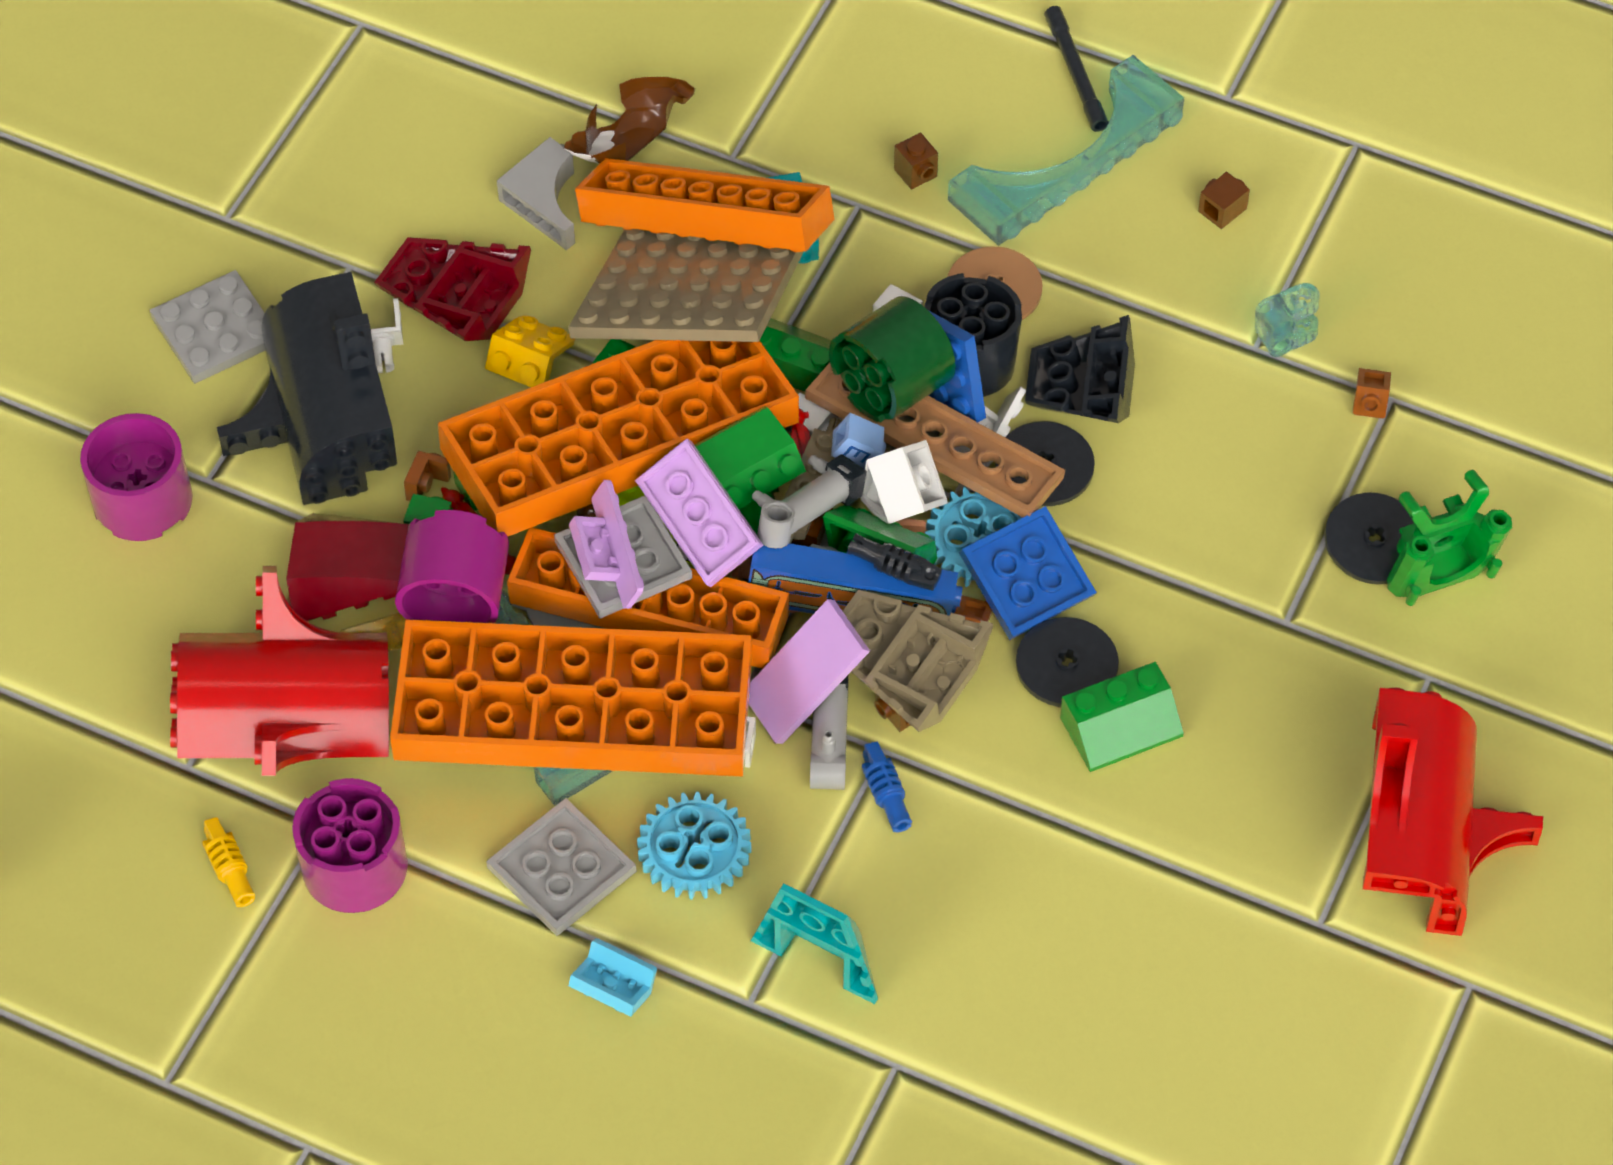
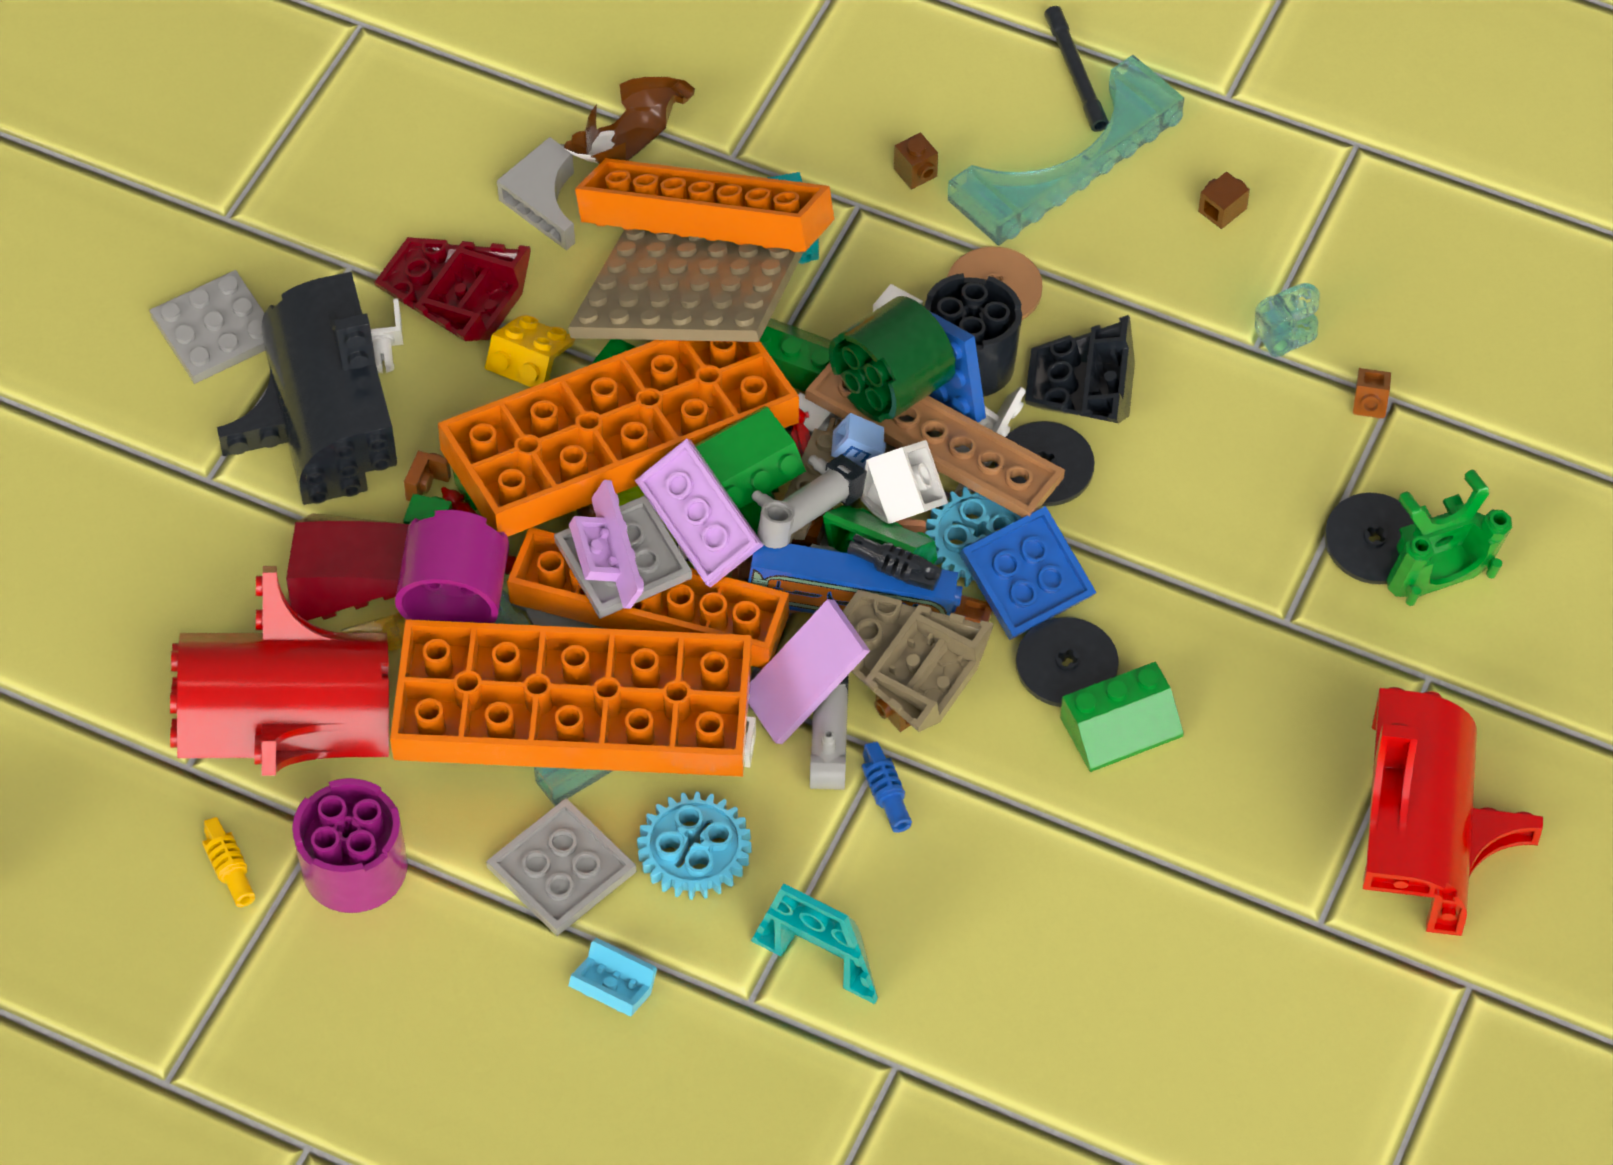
(136, 476): magenta brick -> none

